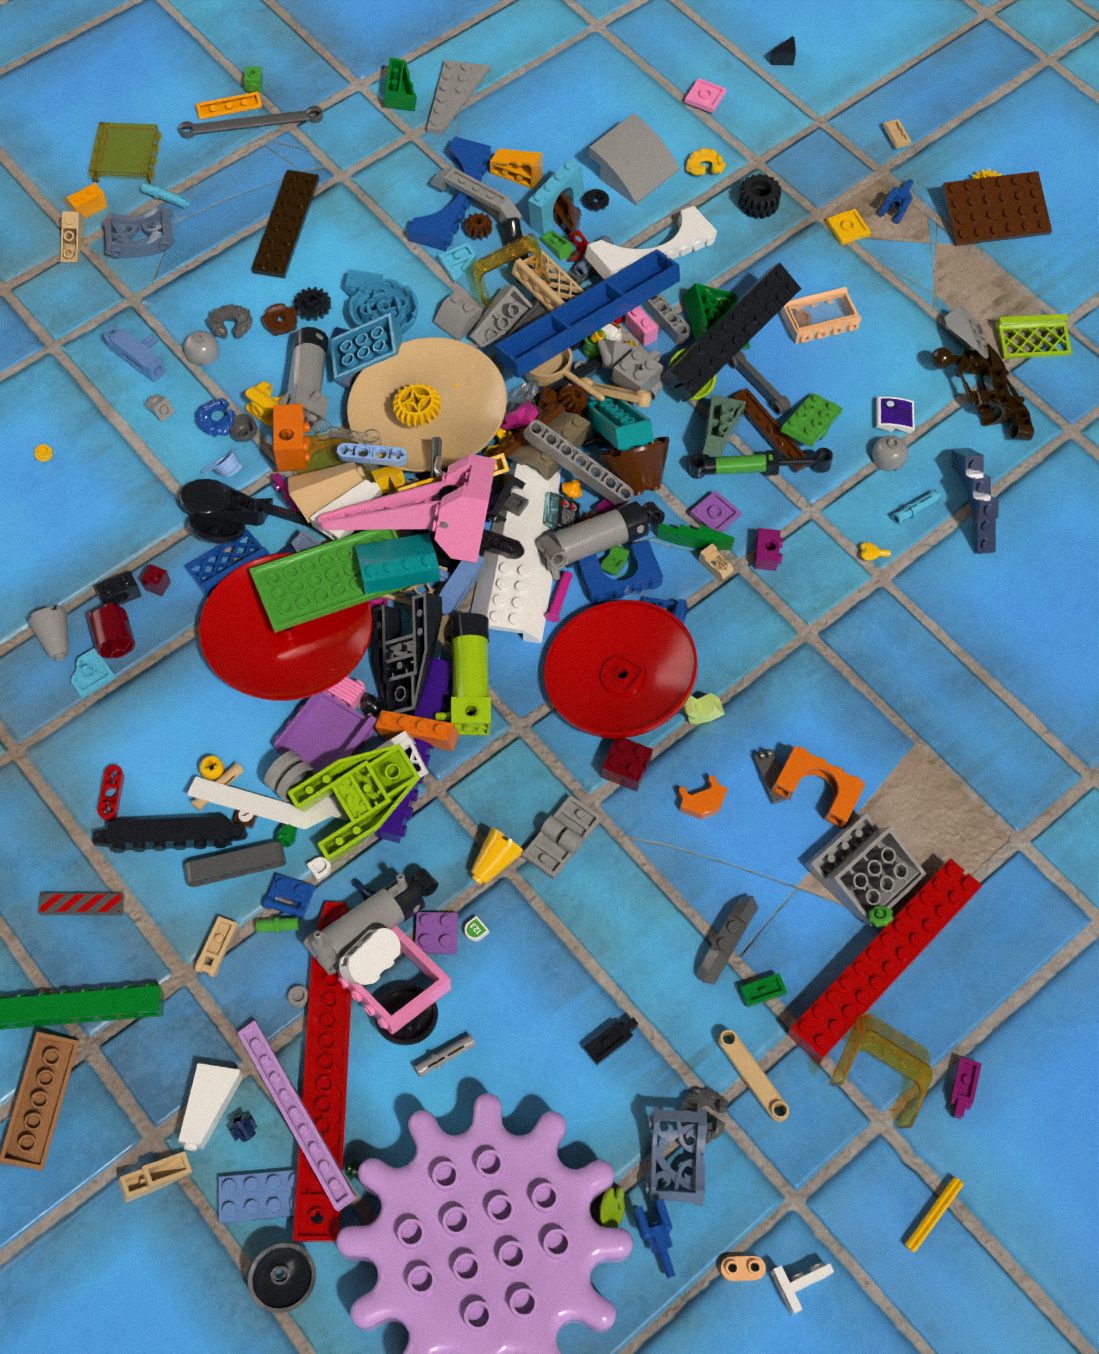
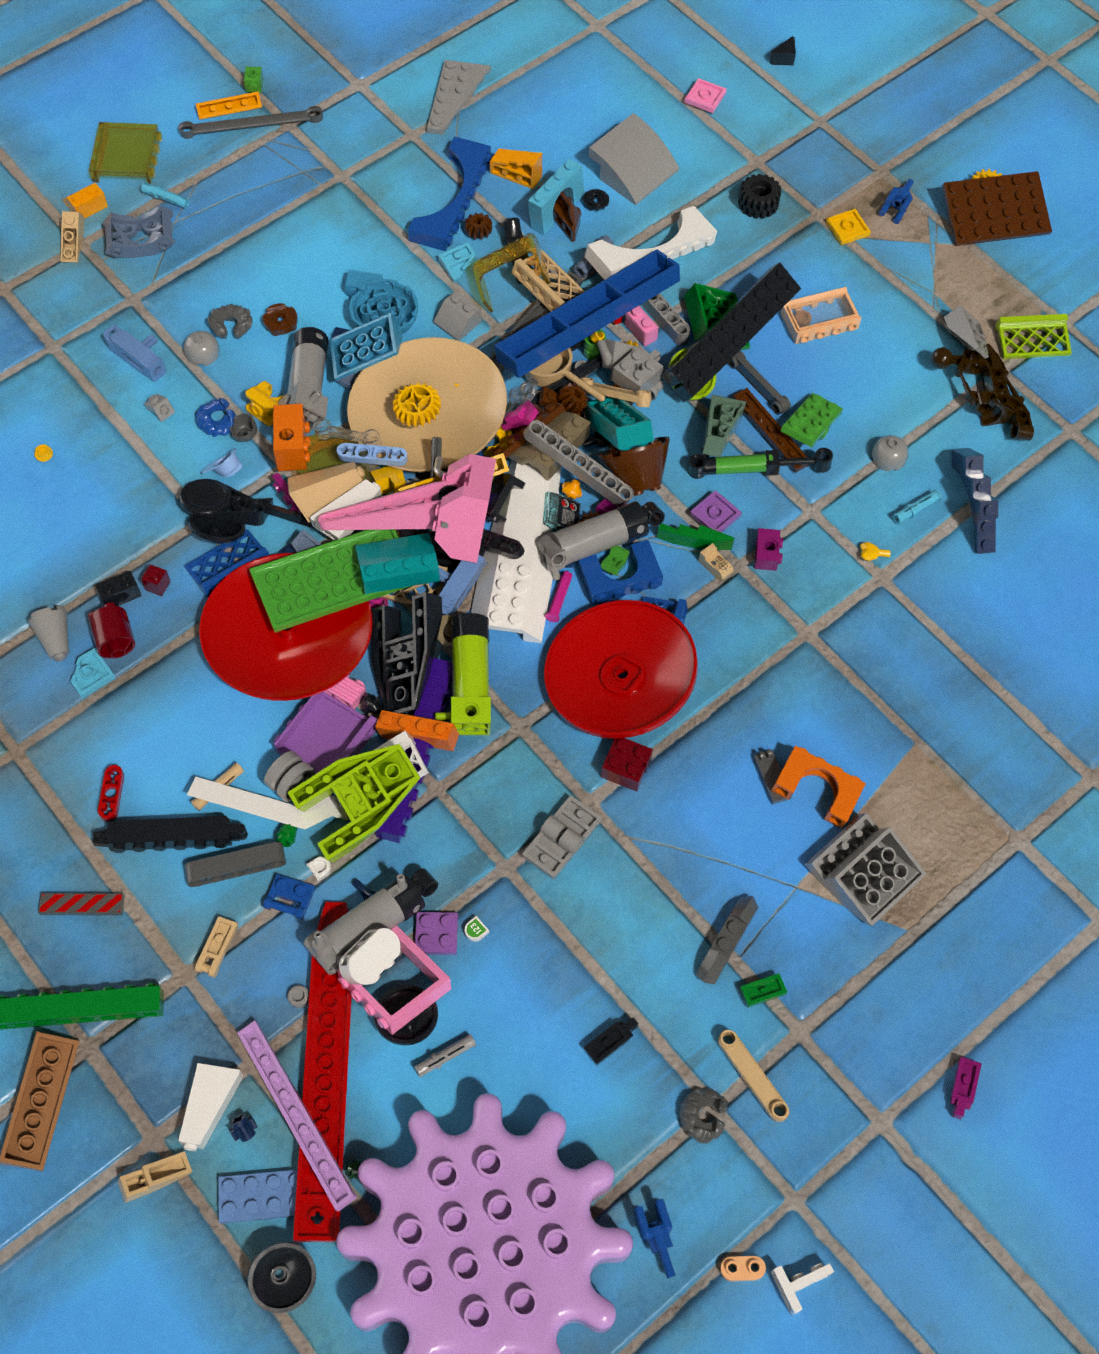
(205, 764): yellow piece -> none
(245, 818): tile -> none
(277, 924): bright green pin -> none
(285, 224): dark brown plate -> none
(312, 303): black gear -> none
(399, 88): green wedge -> none
(476, 190): light grey slope -> none
(494, 856): yellow cone -> none
(501, 315): light grey wedge -> none
(515, 504): dark grey tile -> none
(557, 244): bright green slope -> none
(581, 246): red bracket -> none
(612, 1208): lime piece -> none
(613, 332): white head -> none
(696, 1180): sand blue fence -> none
(701, 155): yellow piece -> none
(703, 709): yellowish green brick -> none
(705, 802): orange piece -> none
(880, 916): bright green piece -> none
(883, 961): red piece -> none
(893, 1049): clear yellow windscreen -> none
(895, 414): slope -> none
(897, 133): tan plate -> none
(934, 1214): yellow axle -> none

